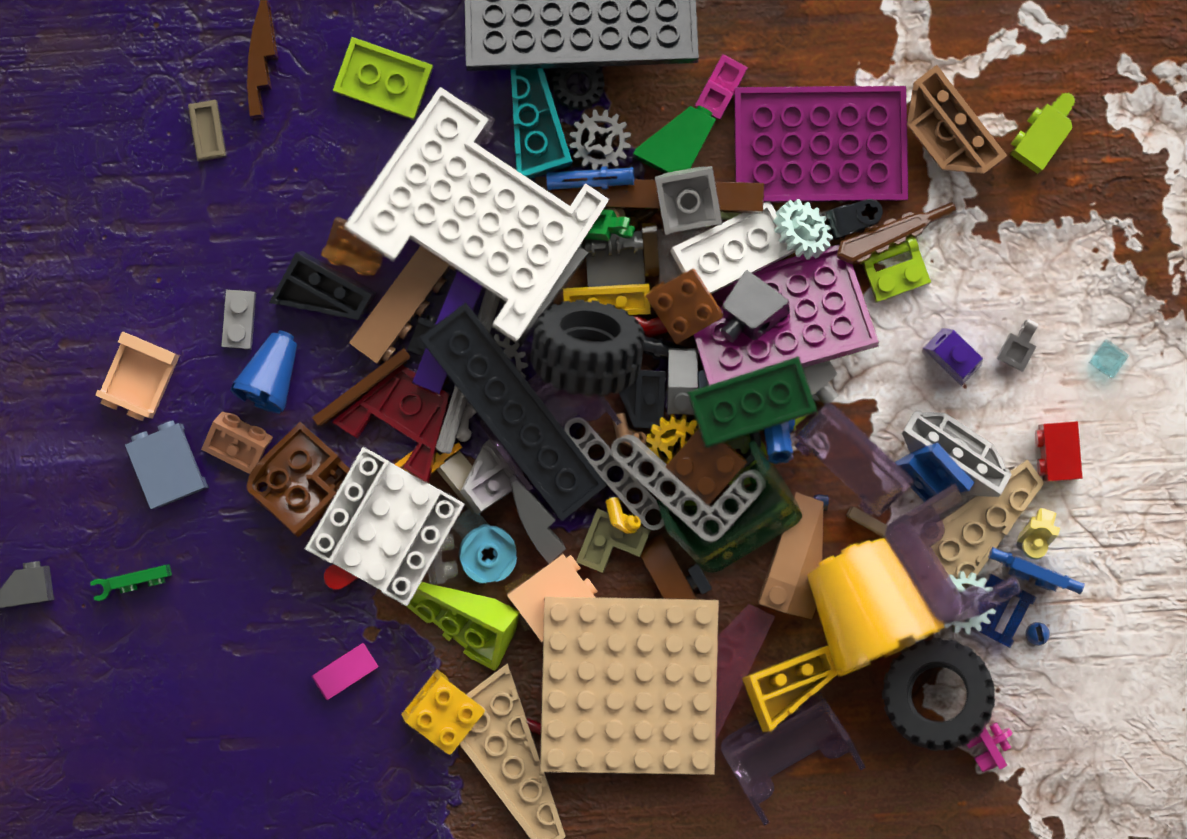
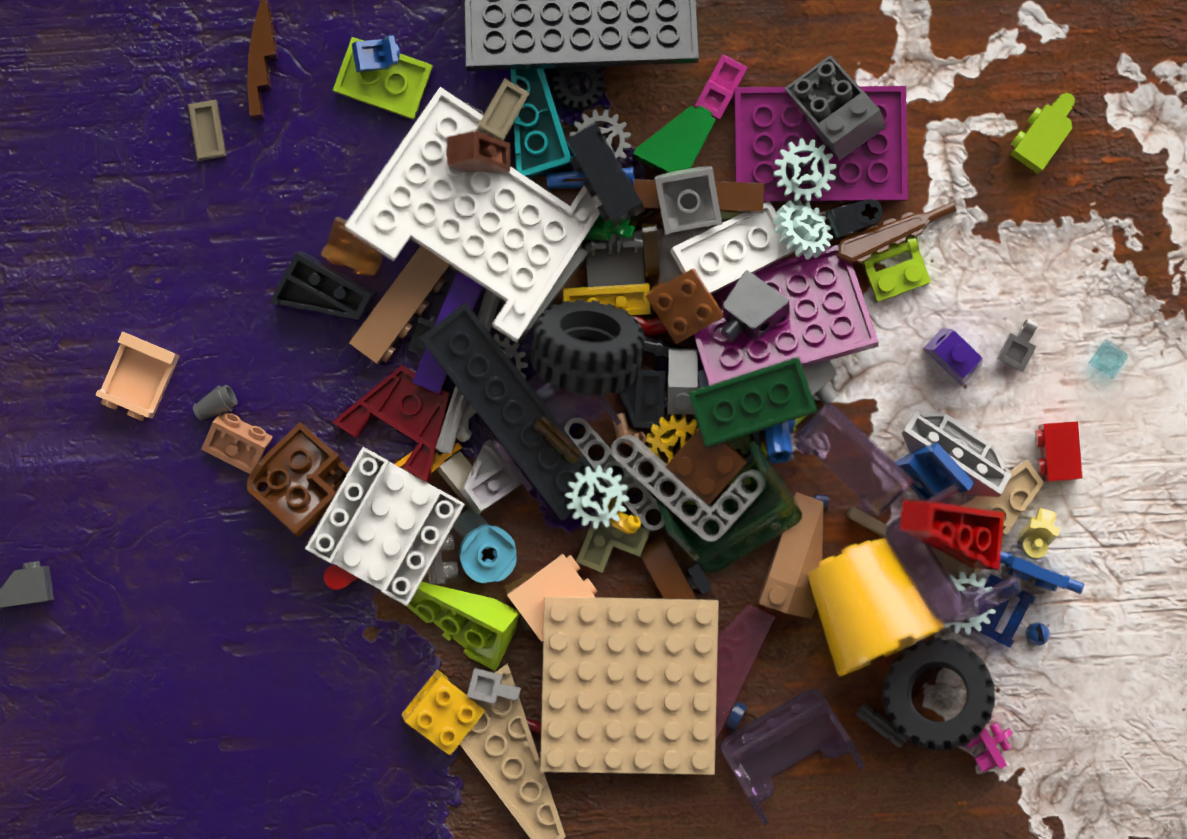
(128, 582): green plate -> none
(165, 465): sand blue panel -> none
(215, 403): none -> dark grey cone
(238, 319): light grey plate -> none
(268, 374): blue cone -> none
(344, 671): dark pink slope -> none
(361, 388): reddish brown tile -> none
(375, 54): none -> blue bracket
(478, 152): none -> copper slope
(488, 686): none -> light grey plate
(503, 110): none -> dark tan tile
(536, 521): dark grey slope -> none
(558, 440): none -> dark brown axle
(584, 500): none -> light aqua gear
(604, 175): none -> black wedge
(735, 716): none -> dark blue tile
(785, 686): yellow wedge -> none
(794, 161): none -> light aqua gear
(836, 107): none -> dark grey slope
(880, 724): none -> dark grey axle
(950, 127): medium nougat wedge -> none
(958, 531): none -> red wedge

